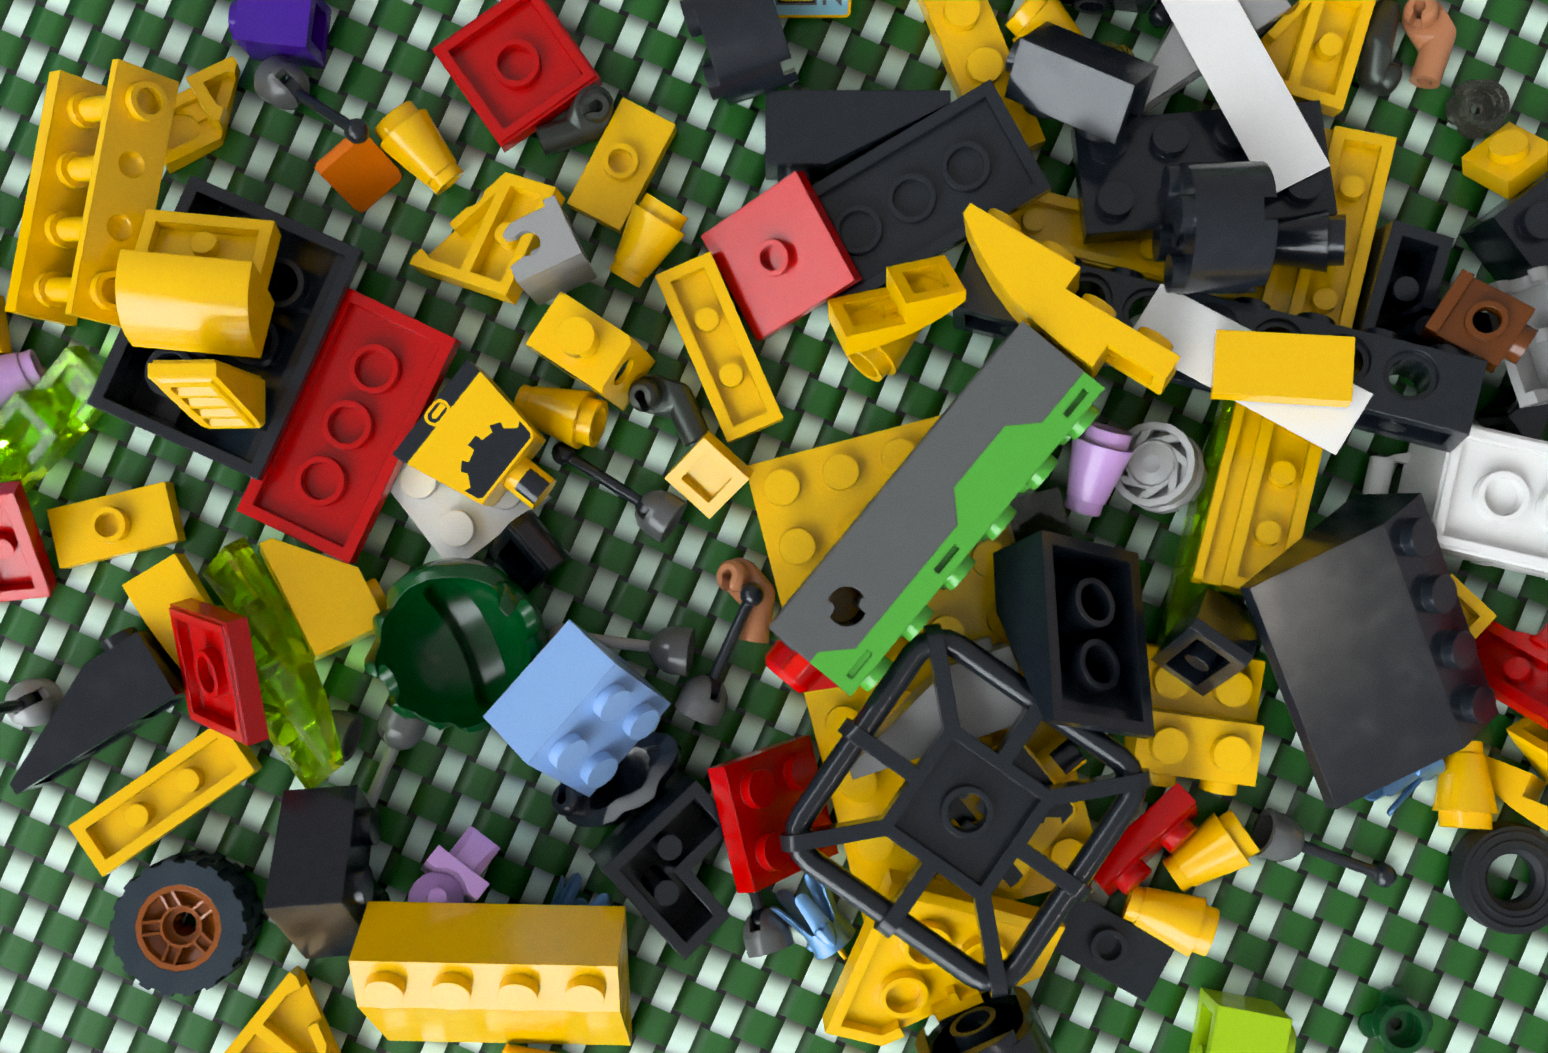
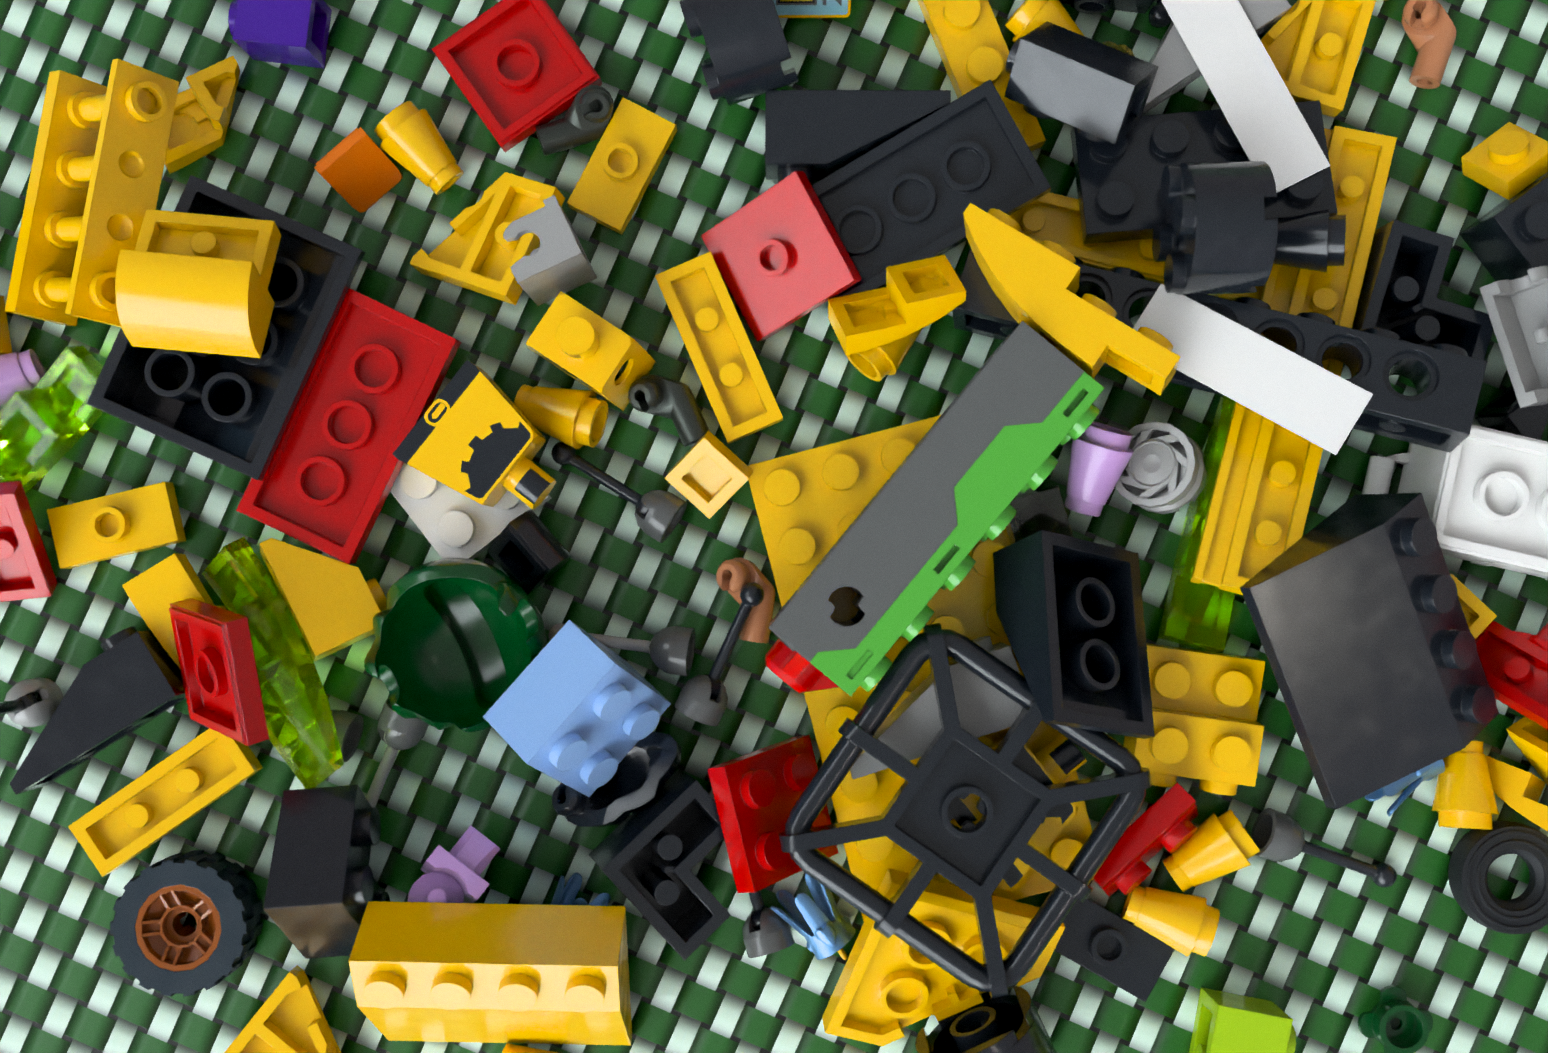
(212, 392): yellow slope -> none
(296, 90): hinge -> none
(647, 239): yellow cone -> none
(1209, 641): black slope -> none
(1283, 368): yellow tile -> none
(1374, 65): pearl dark grey arm -> none
(1454, 322): reddish brown brick -> none
(1488, 97): clear smoke plate -> none

